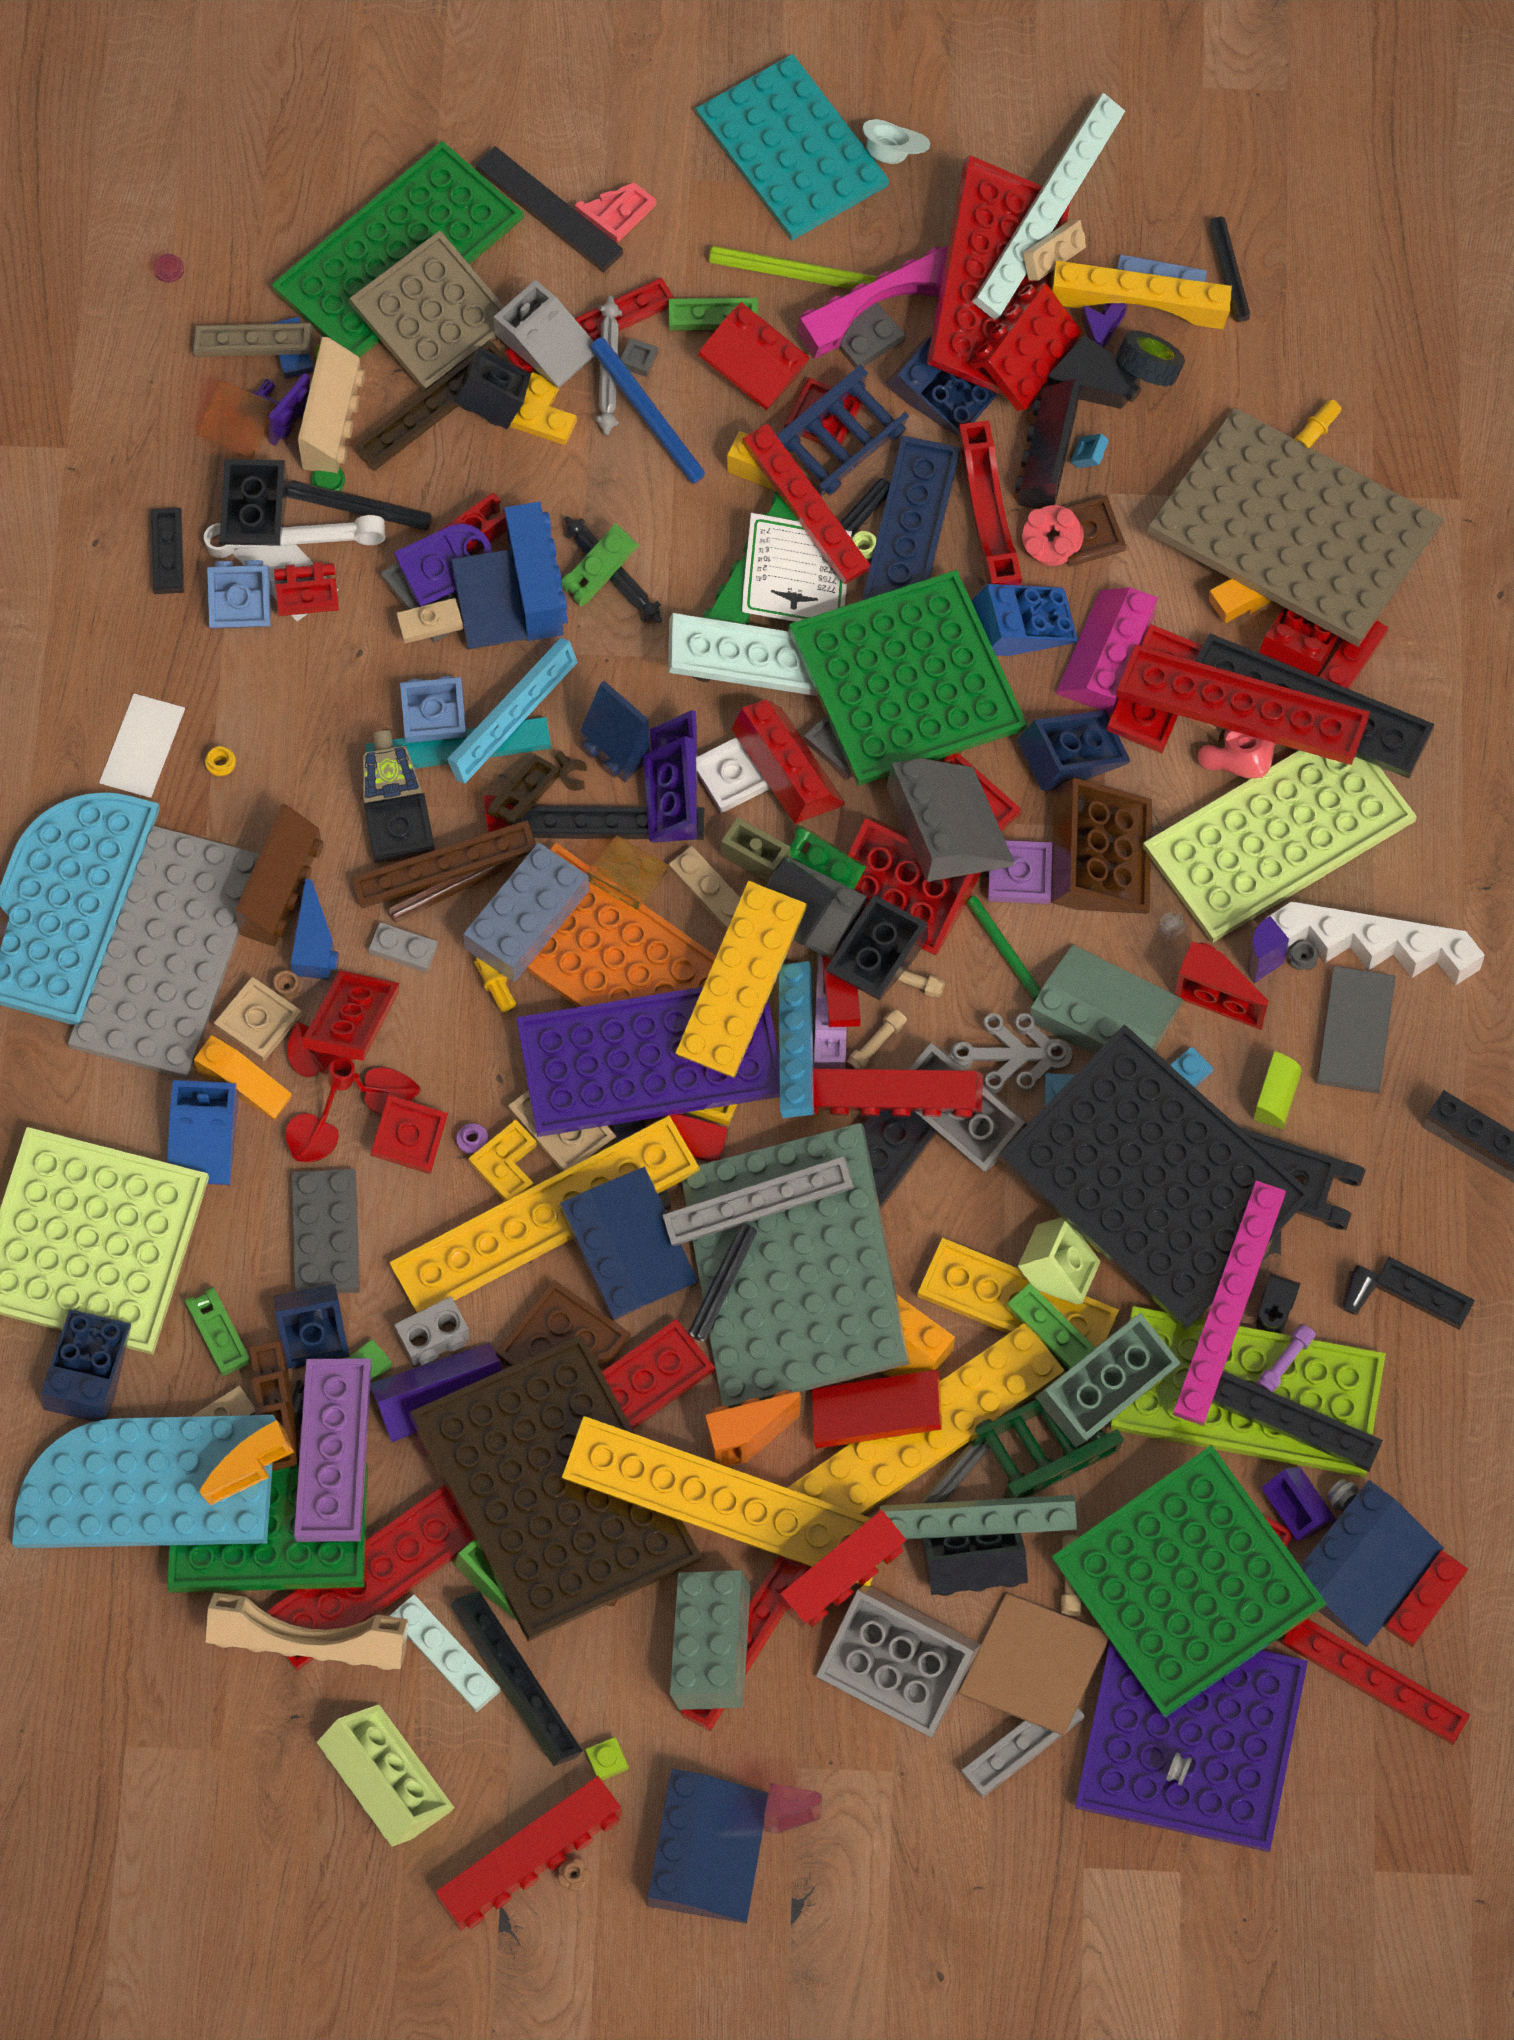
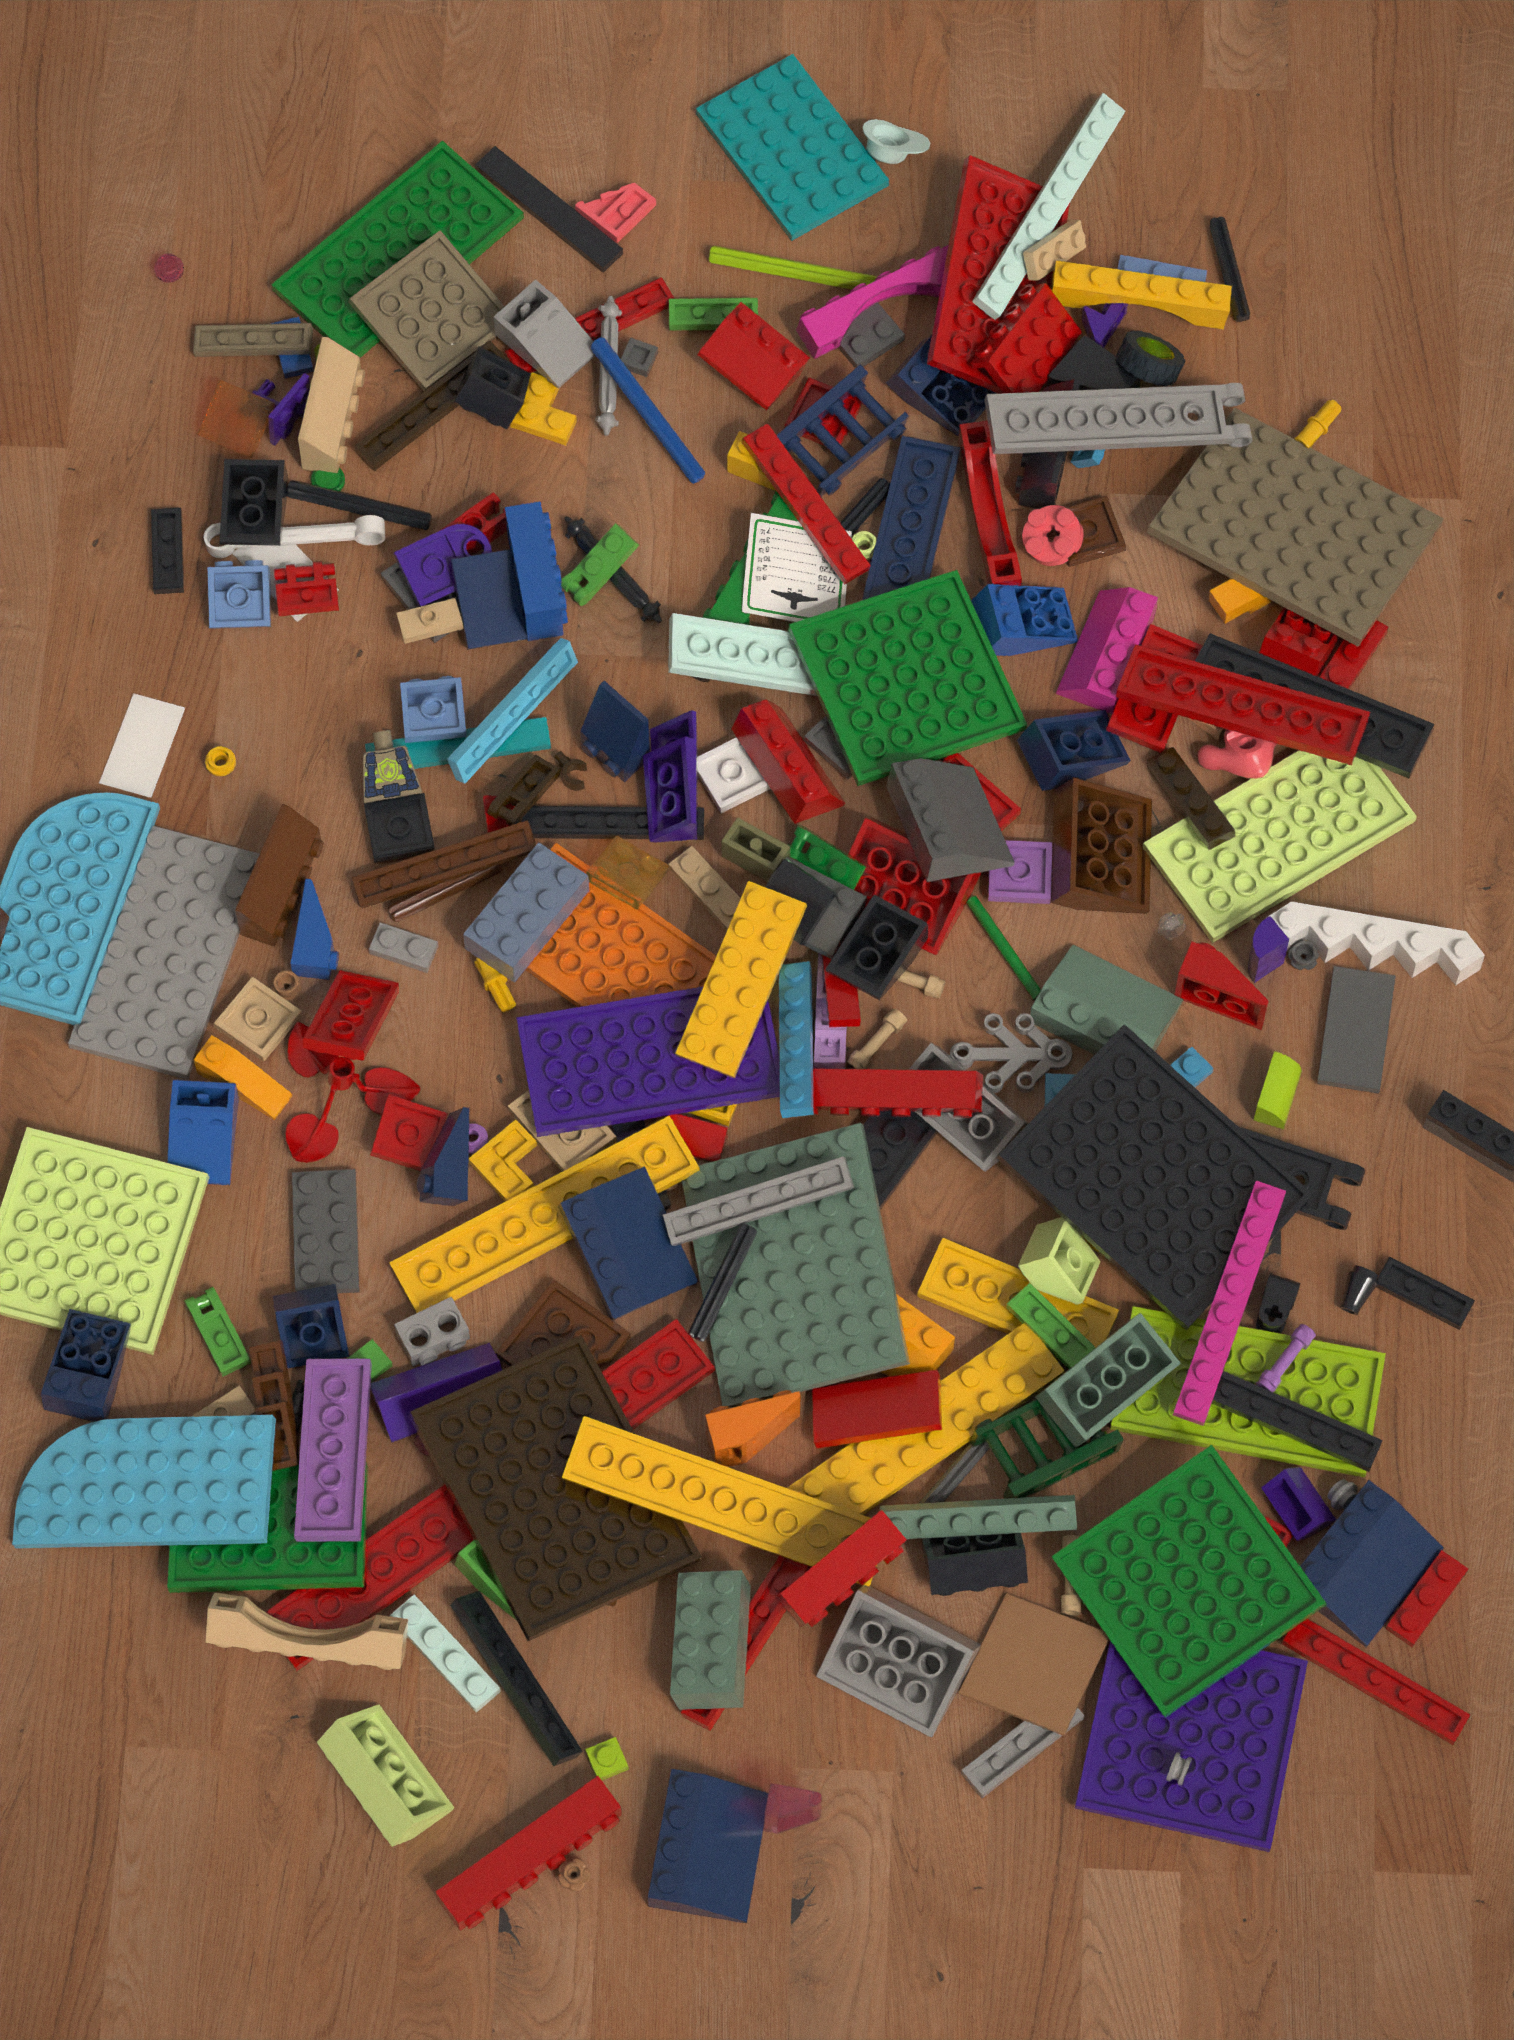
(247, 1463): light orange slope -> none
(445, 1171): none -> dark blue slope
(1114, 419): none -> light grey hinge
(1191, 798): none -> dark brown plate

